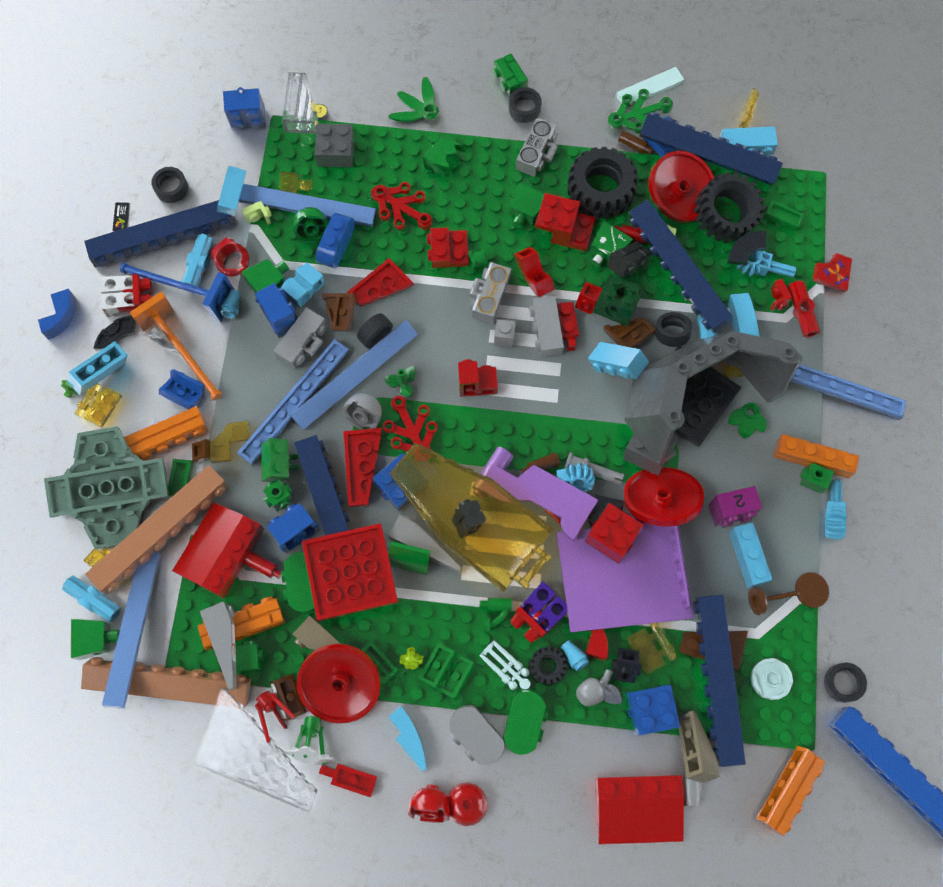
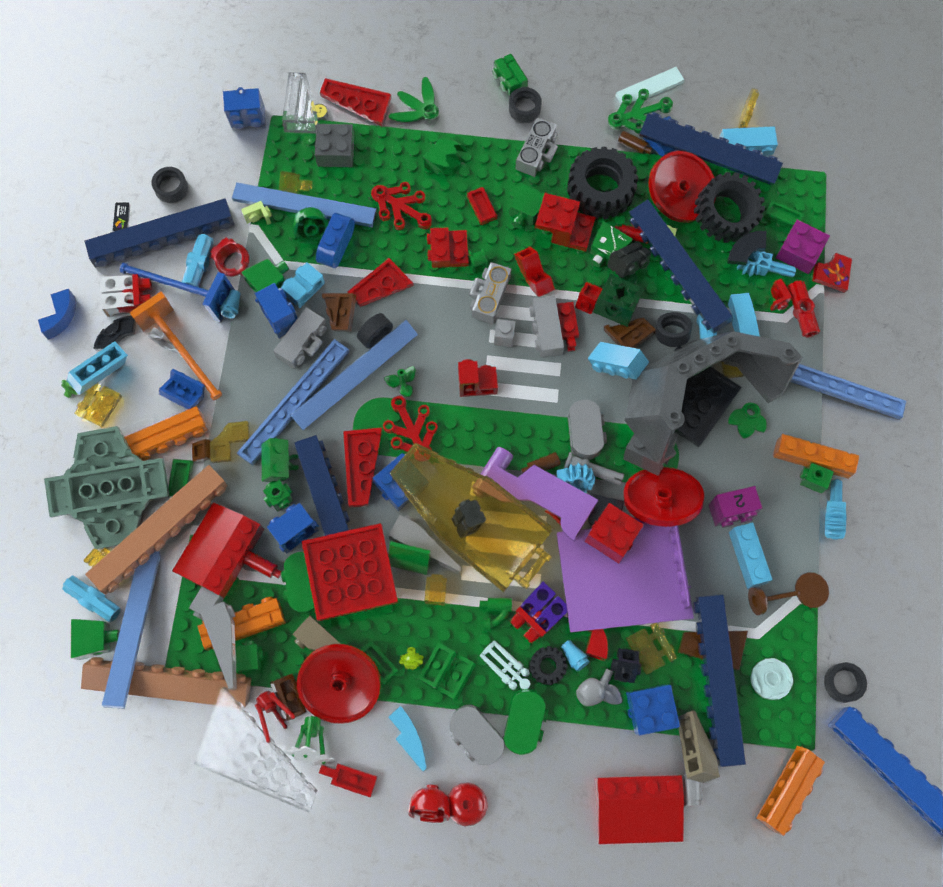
(204, 600): none -> light grey brick
(231, 191): medium azure slope -> none
(359, 100): none -> red wing
(362, 411): light grey cylinder -> none
(435, 590): none -> clear yellow brick
(482, 206): none -> red tile
(586, 429): none -> light grey brick
(802, 246): none -> magenta brick

